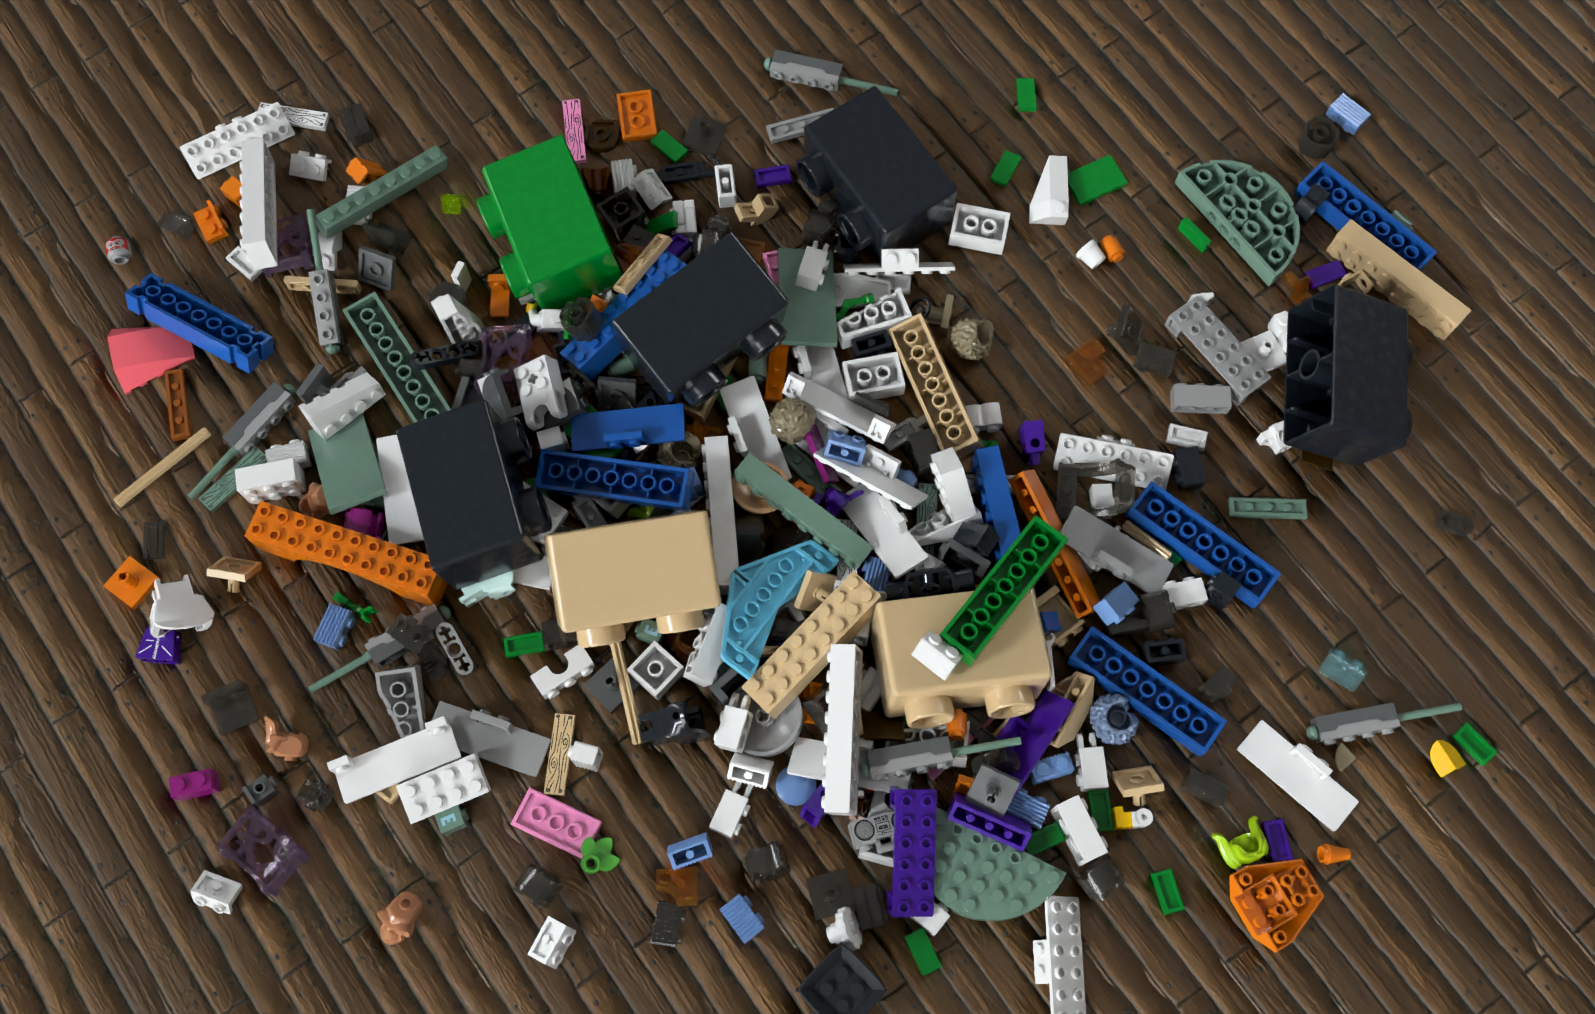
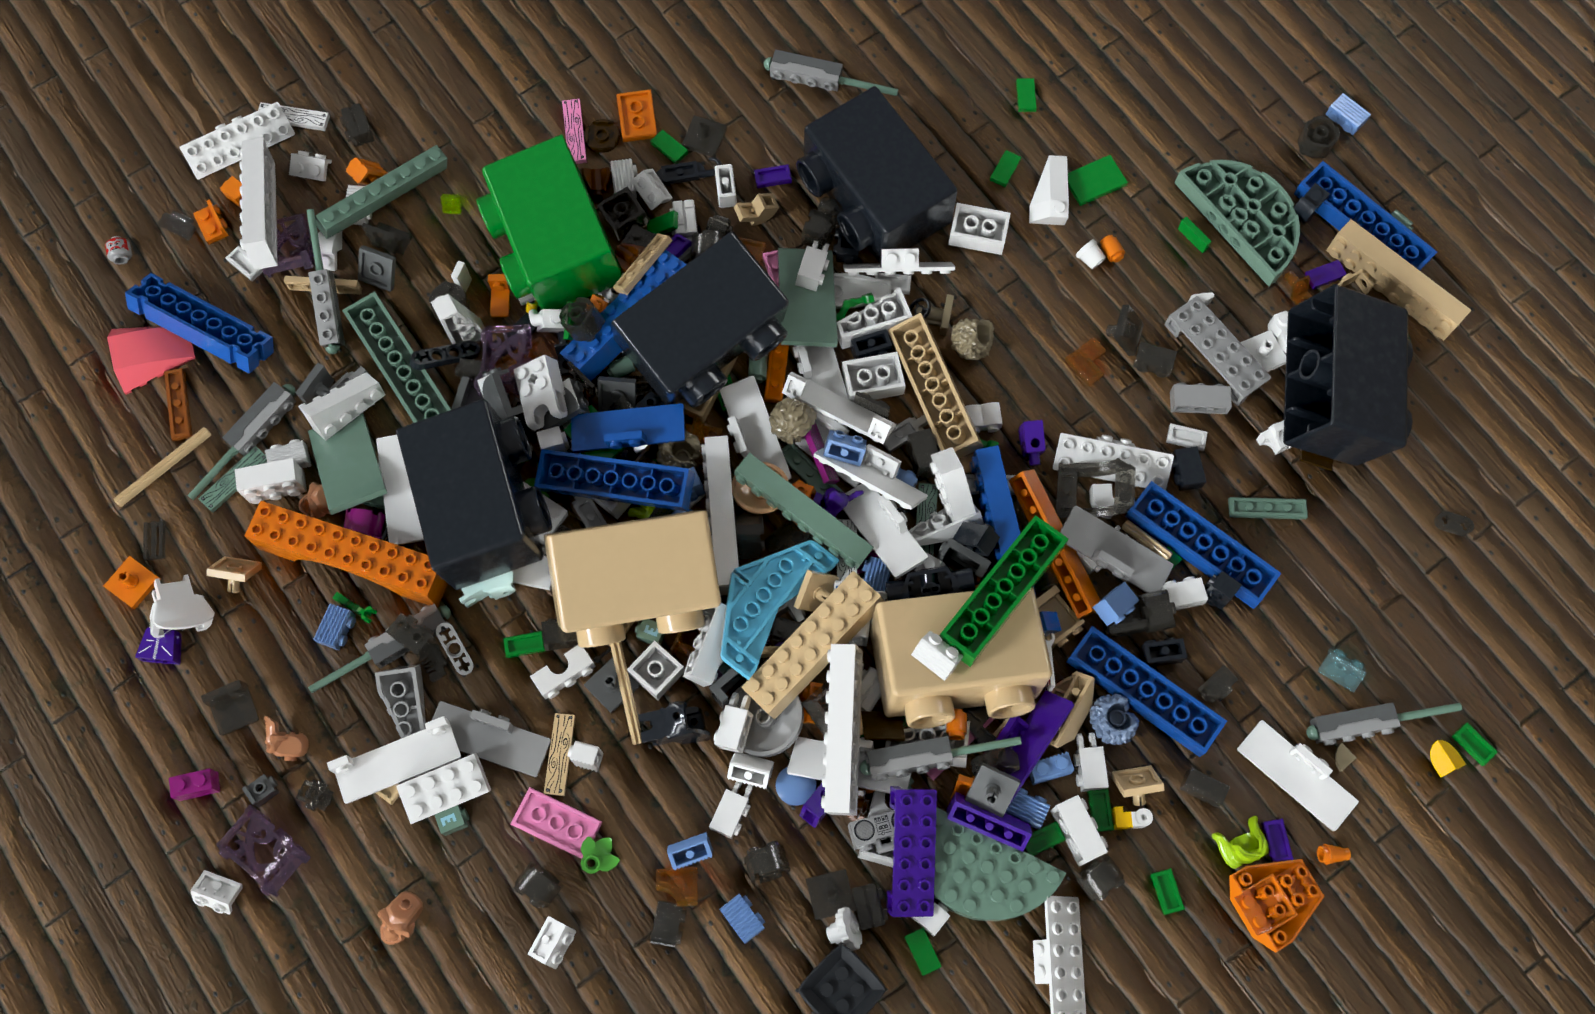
(793, 127): light grey plate -> none

